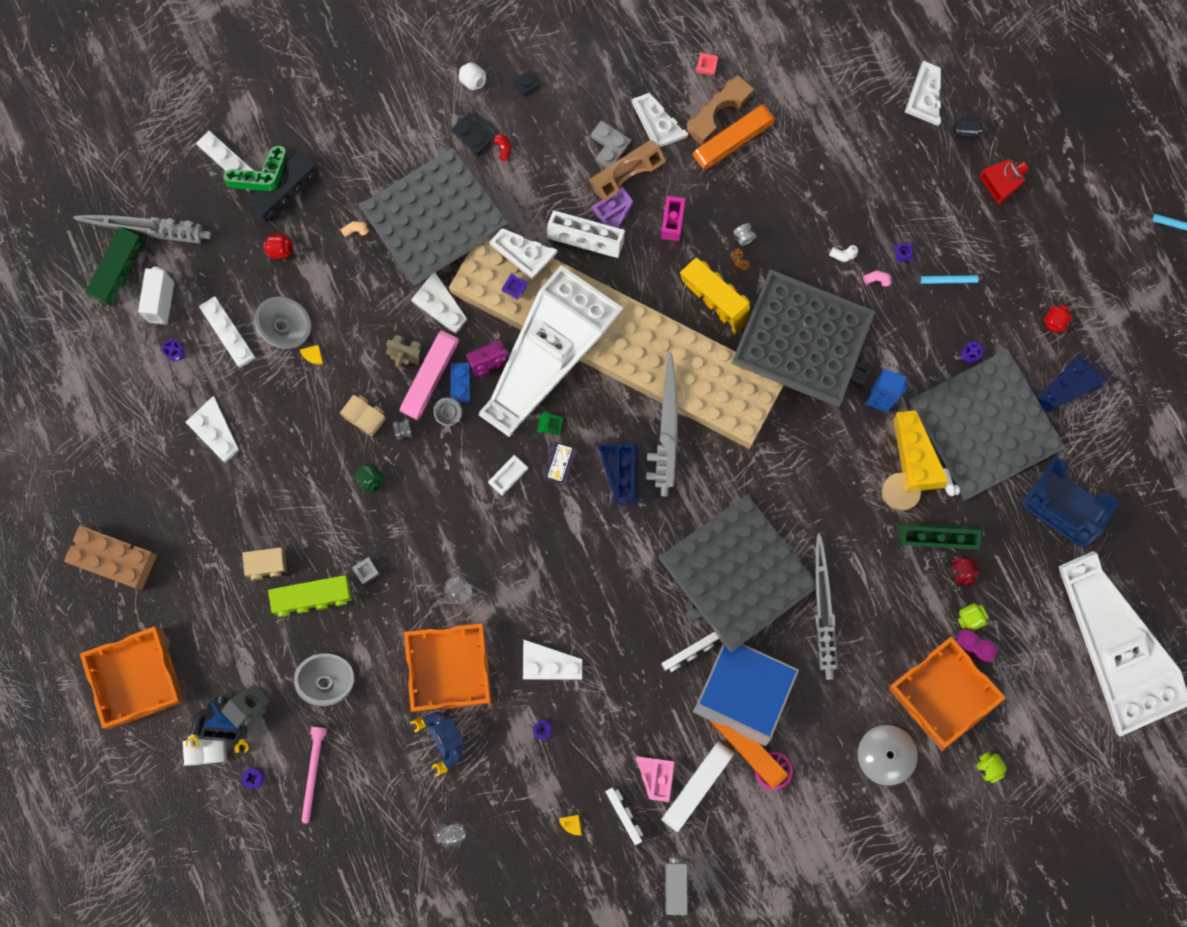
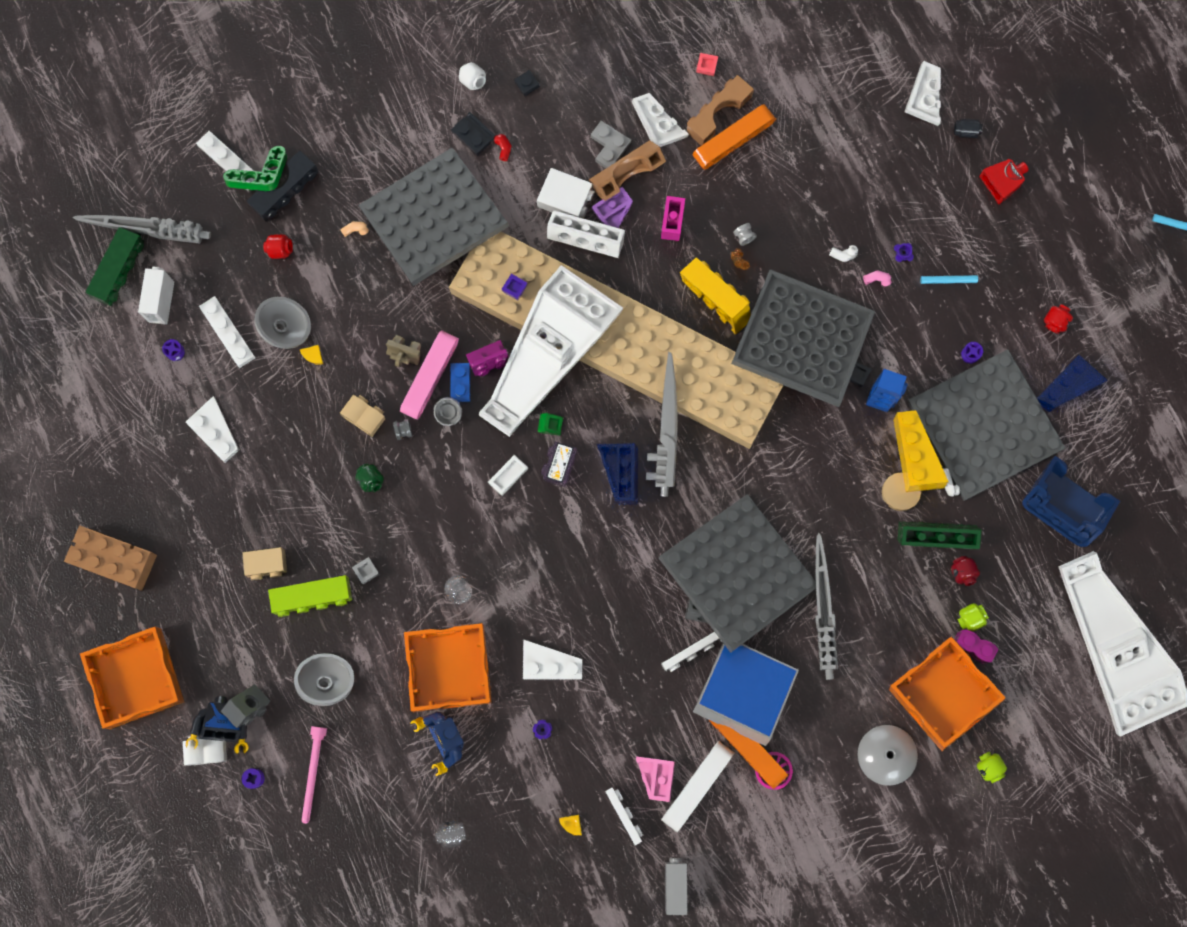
(439, 304): white wing -> none
(523, 253): white wing -> none
(565, 194): none -> white brick

